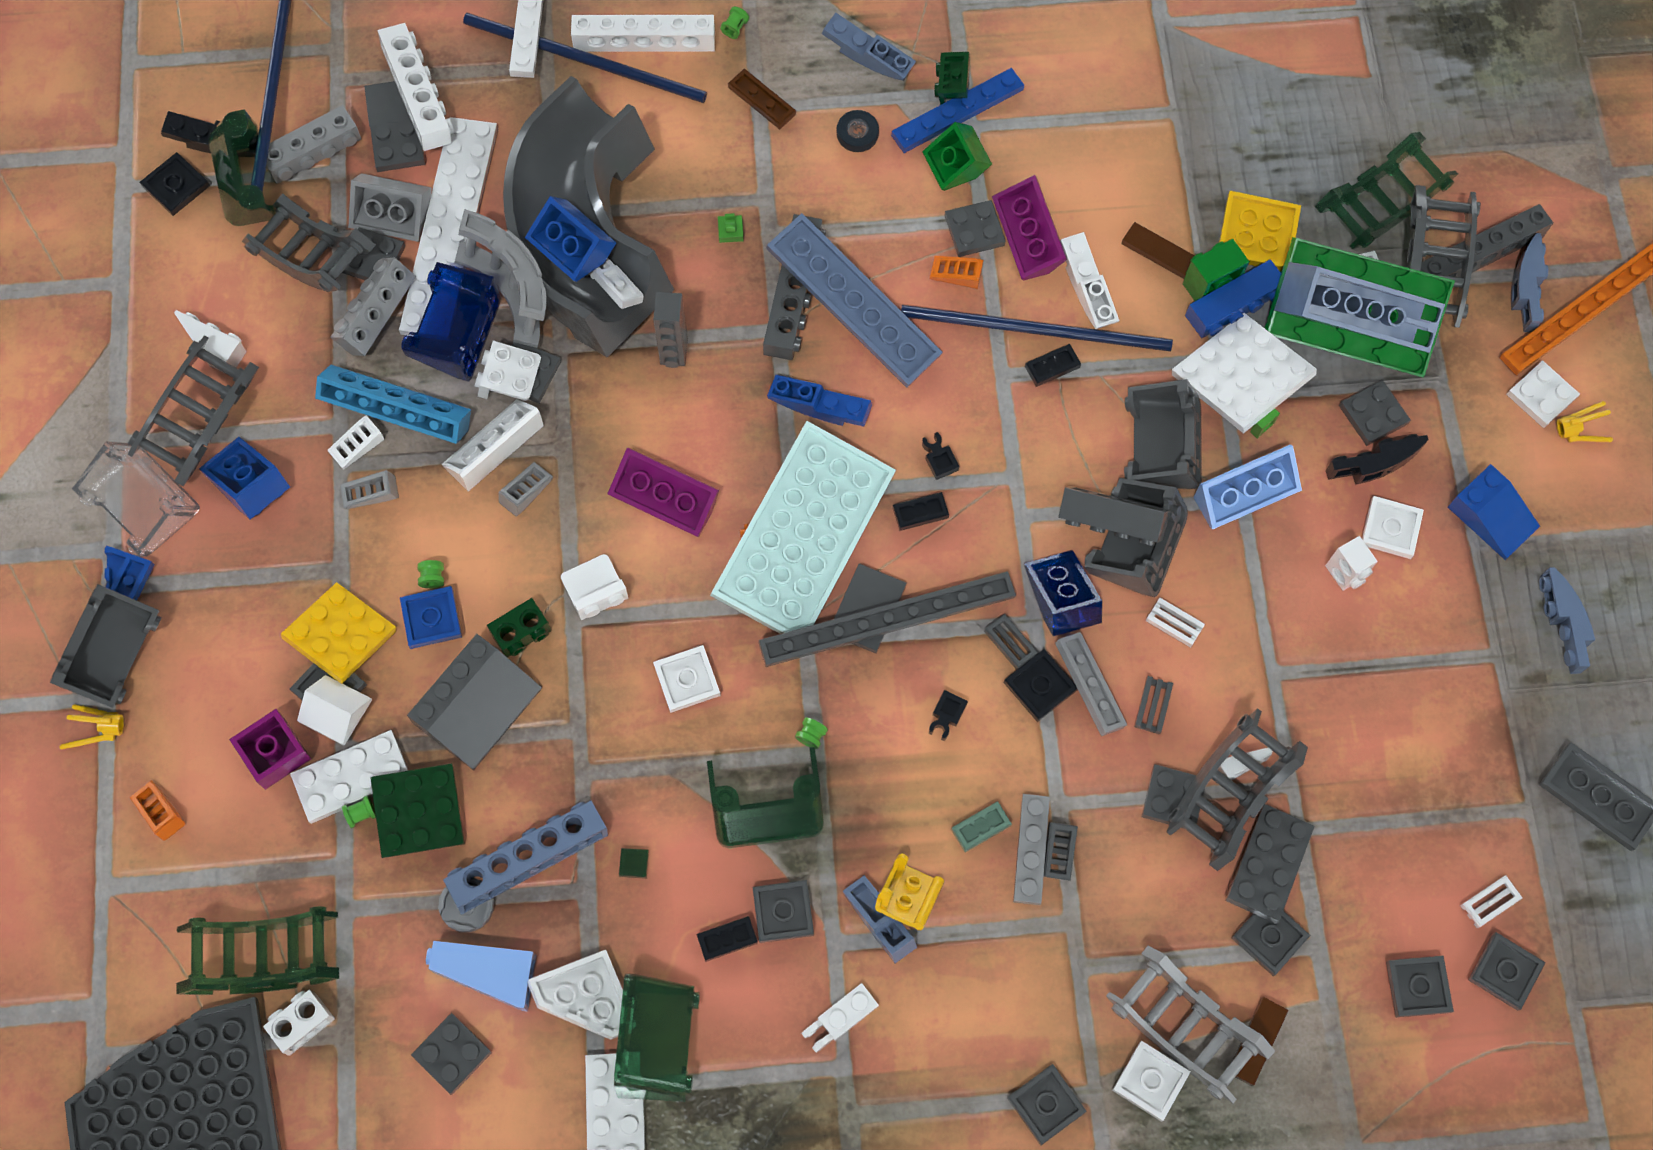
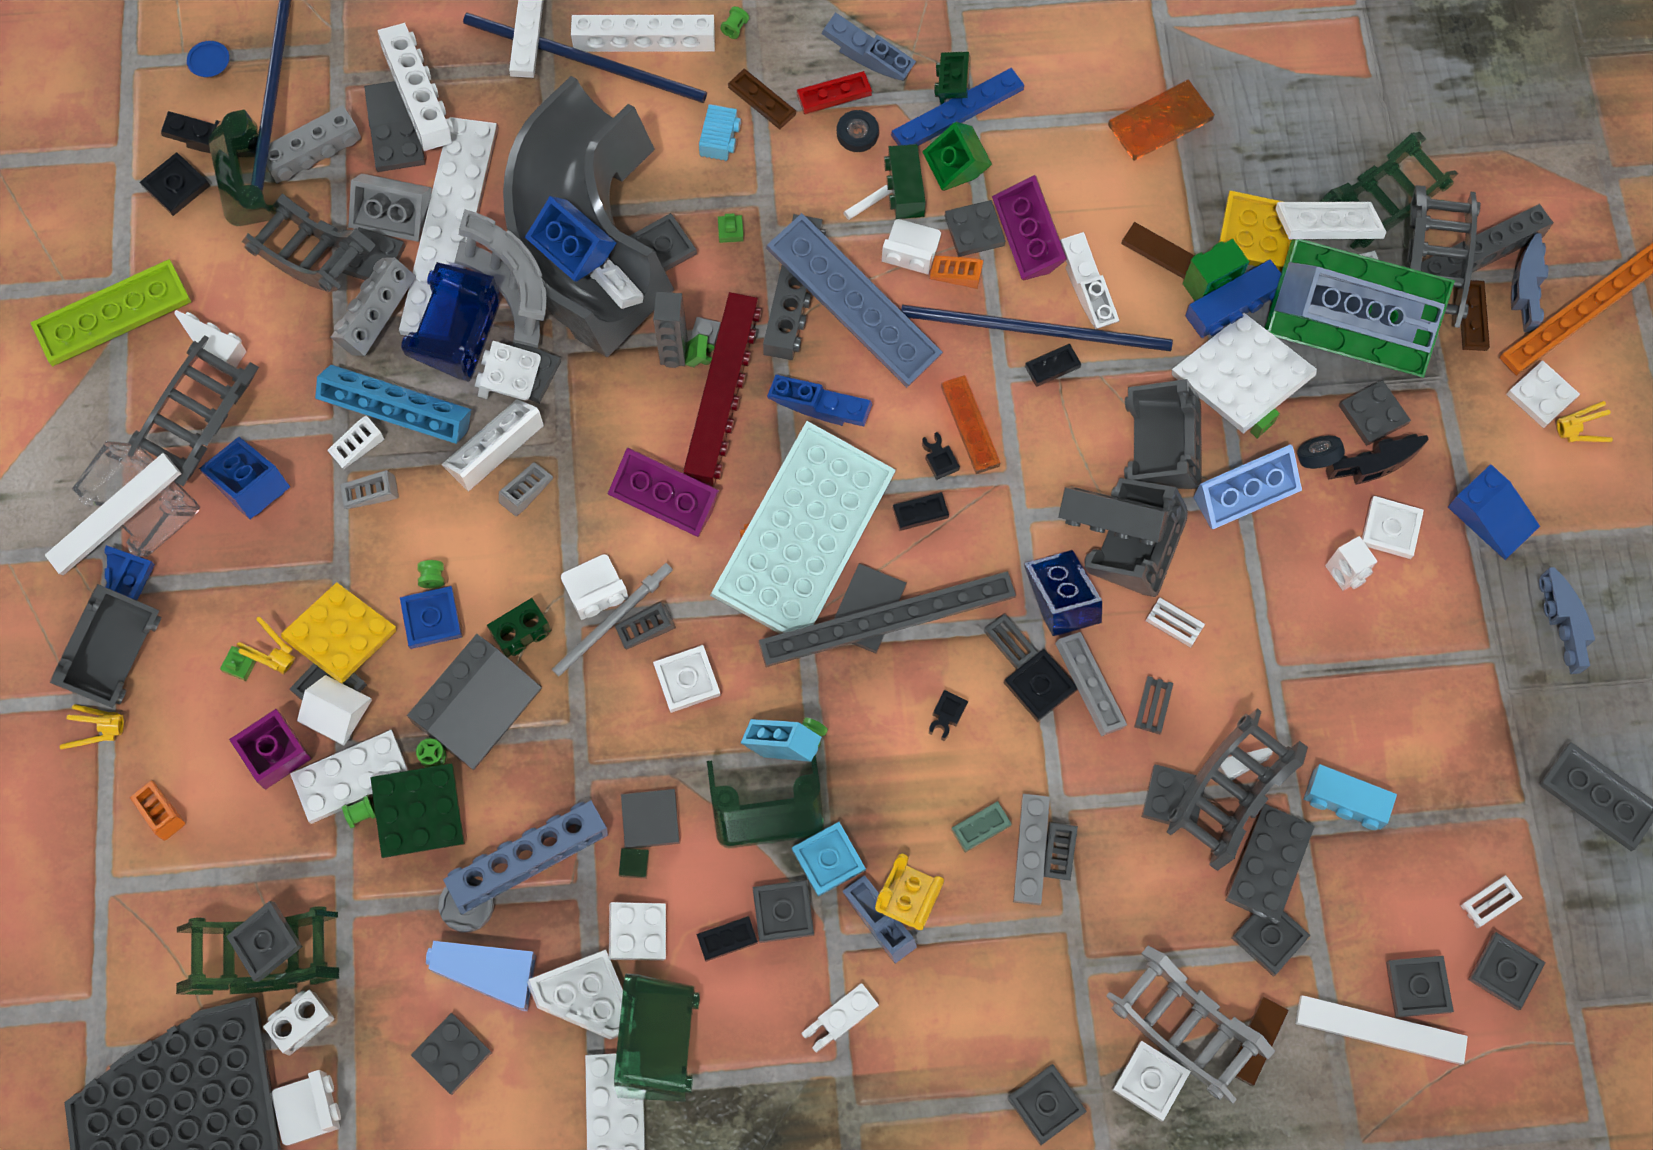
(110, 312): none -> lime plate
(112, 514): none -> white tile
(207, 58): none -> blue piece
(237, 664): none -> bright green tile
(264, 941): none -> dark grey plate
(278, 659): none -> yellow plant
(306, 1108): none -> white bracket
(427, 749): none -> bright green wheel
(637, 931): none -> white plate
(641, 618): none -> dark grey slope
(648, 585): none -> light grey bar
(650, 819): none -> dark grey tile
(667, 241): none -> dark grey plate
(697, 351): none -> bright green tile
(707, 328): none -> light grey plate
(718, 132): none -> medium azure brick
(721, 388): none -> dark red brick
(781, 740): none -> medium azure brick
(828, 859): none -> medium azure plate
(834, 92): none -> red plate
(867, 202): none -> white bar
(905, 181): none -> dark green brick
(911, 246): none -> white bracket
(970, 424): none -> clear orange plate
(1161, 120): none -> clear orange plate
(1321, 452): none -> black bush
(1330, 220): none -> white tile
(1350, 797): none -> medium azure brick
(1381, 1030): none -> white tile
(1475, 326): none -> reddish brown tile

